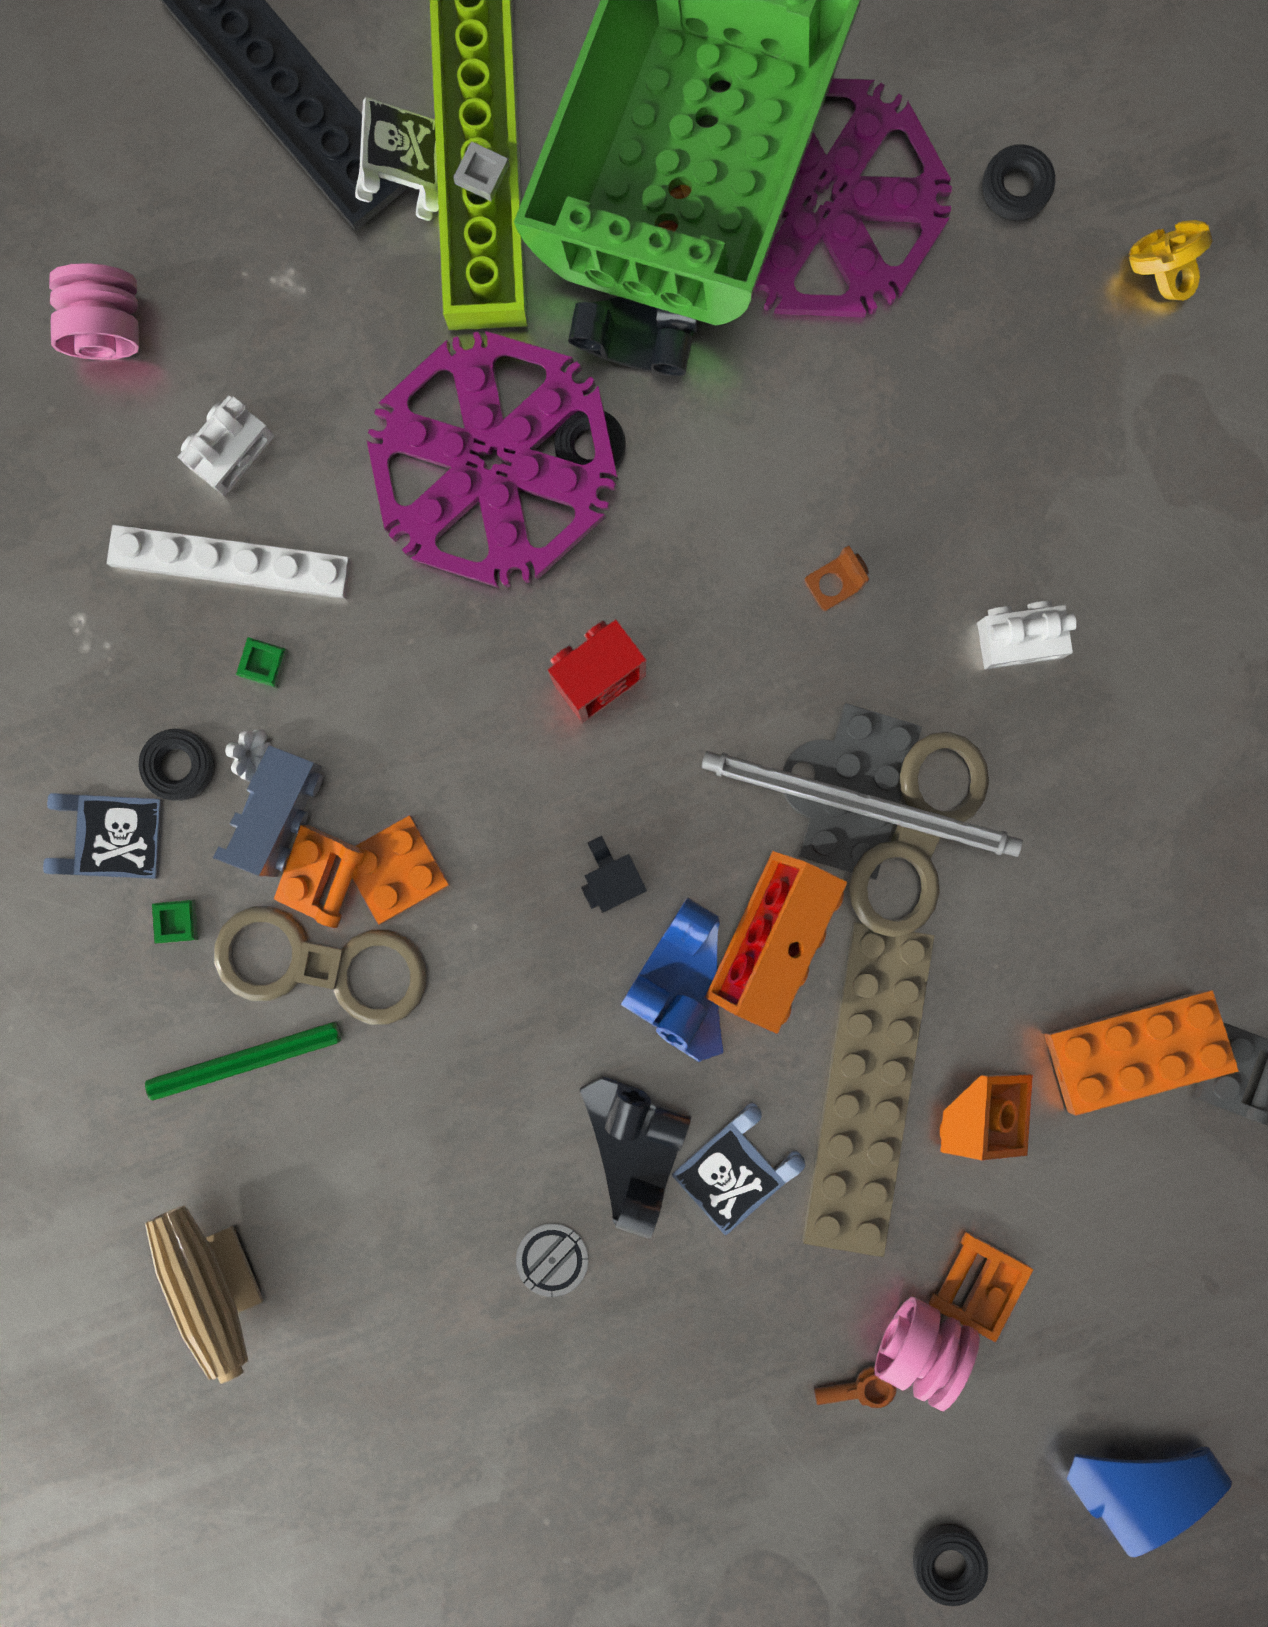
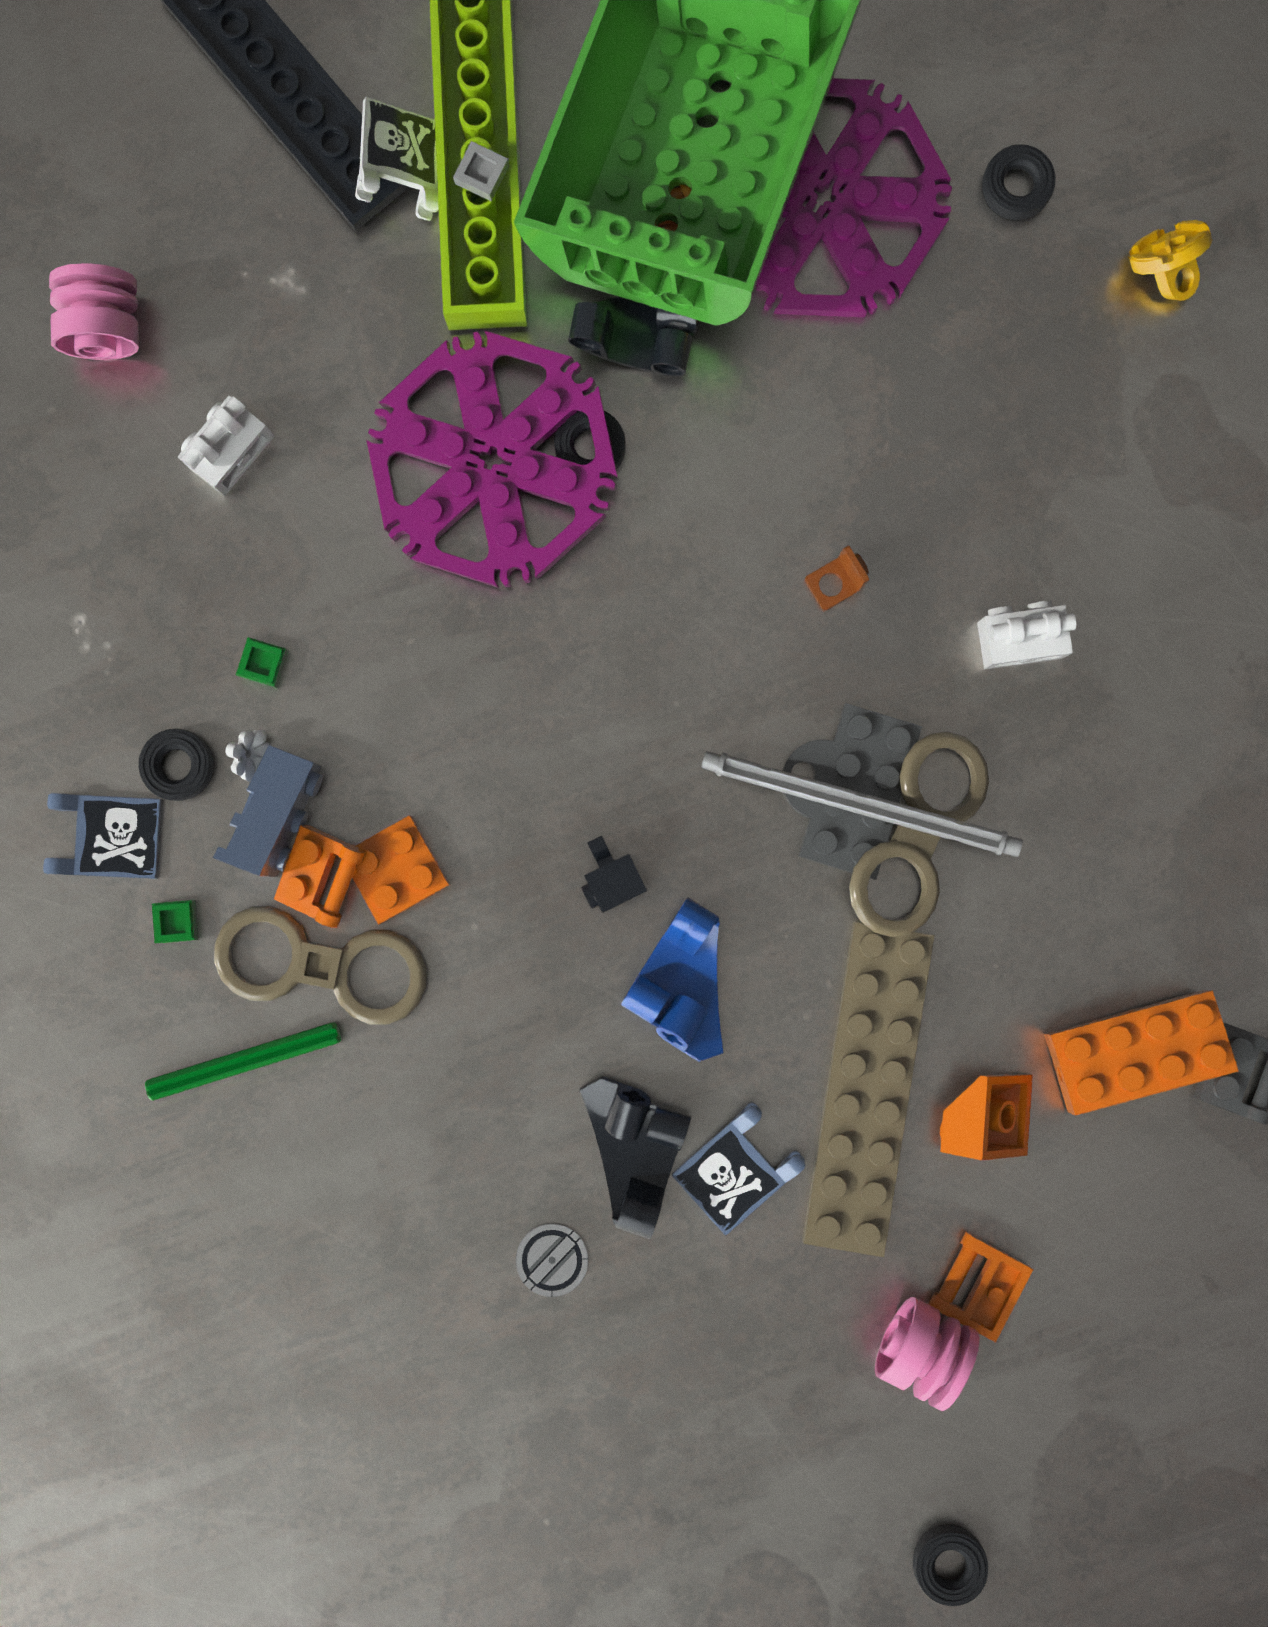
(205, 1288): tan plate -> none
(228, 561): white plate -> none
(597, 669): red brick -> none
(776, 941): orange brick -> none
(867, 1388): dark orange plate -> none
(1149, 1499): blue panel -> none

